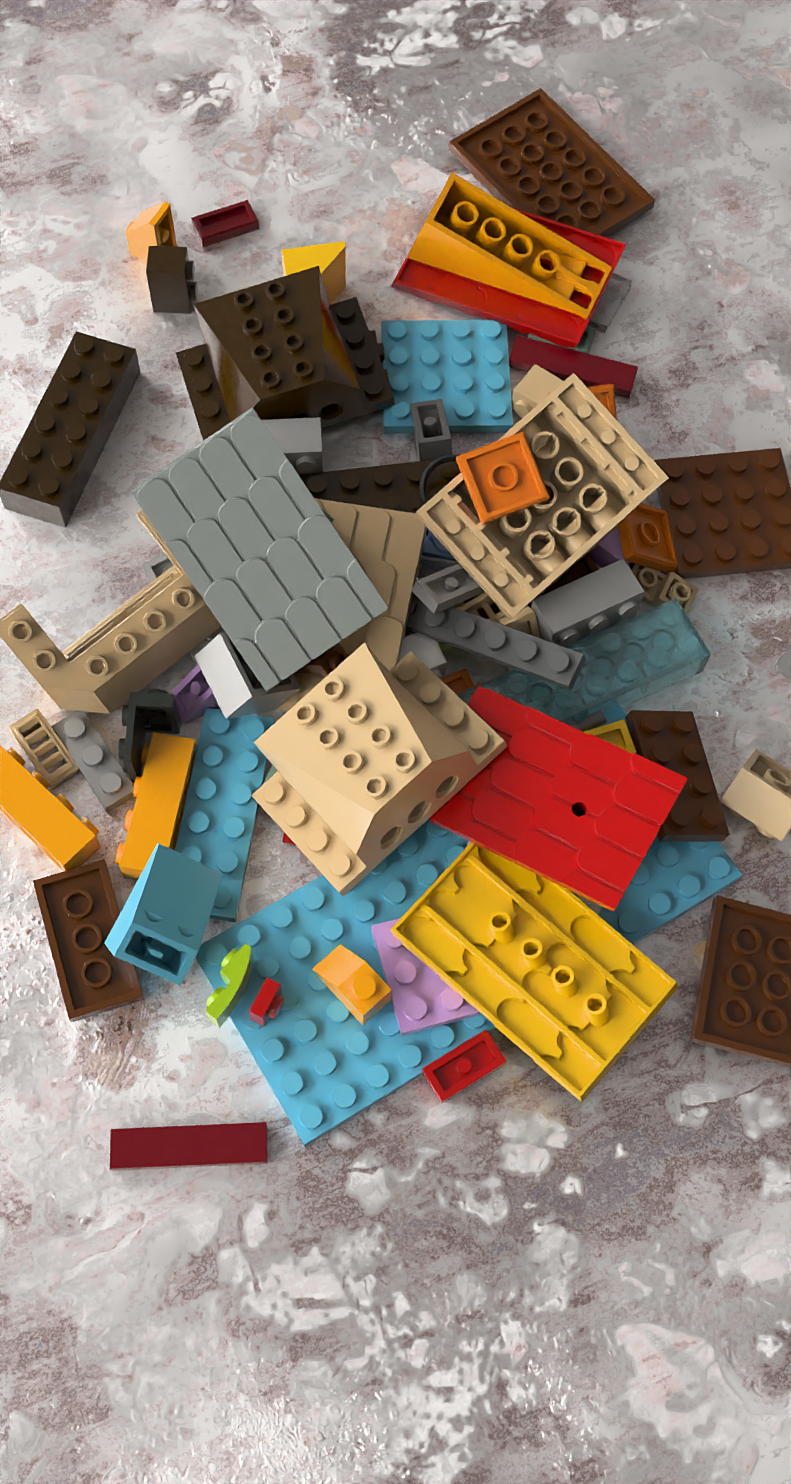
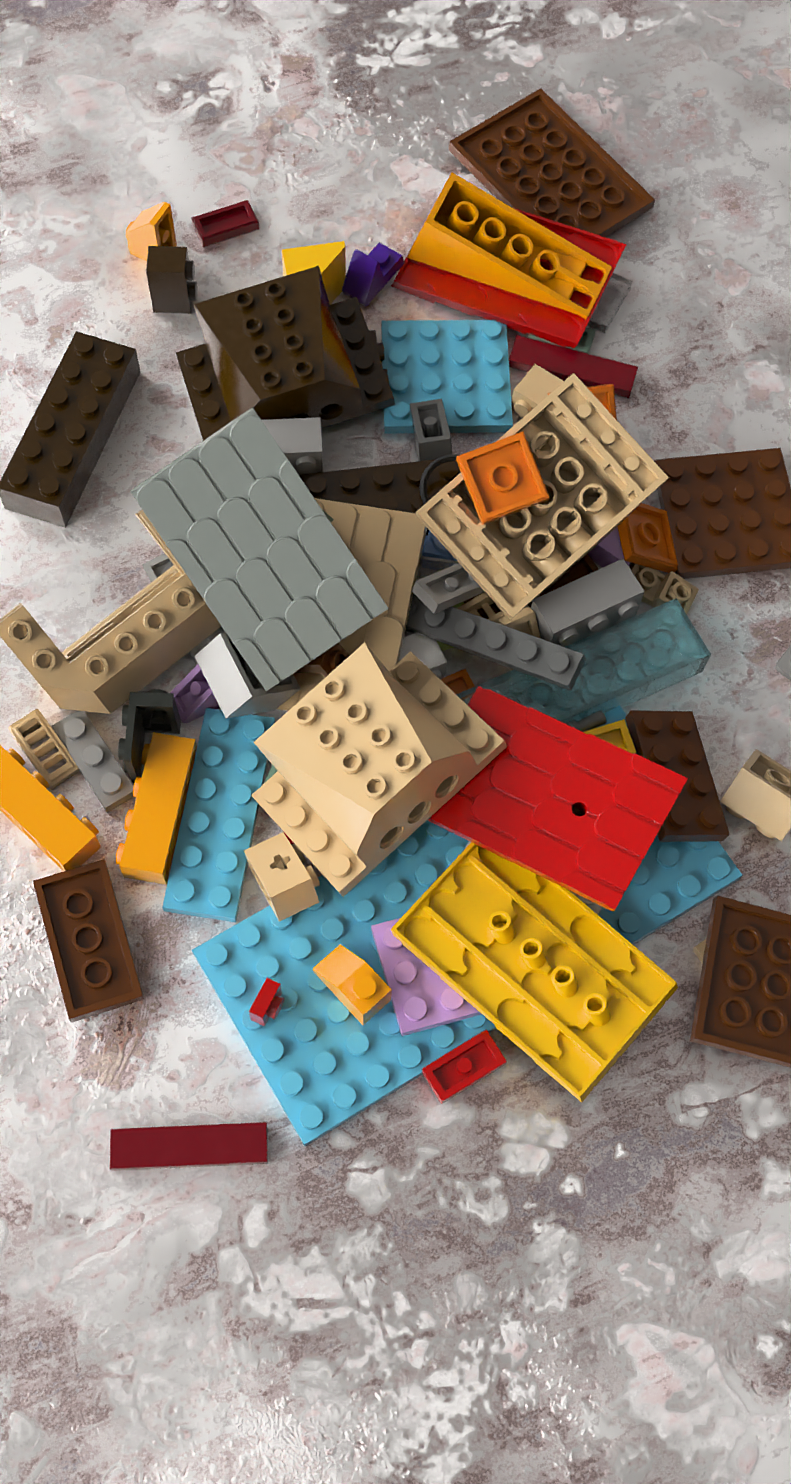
(166, 915): medium azure slope -> none
(235, 973): lime slope -> none
(282, 876): none -> tan brick
(371, 272): none -> dark purple slope

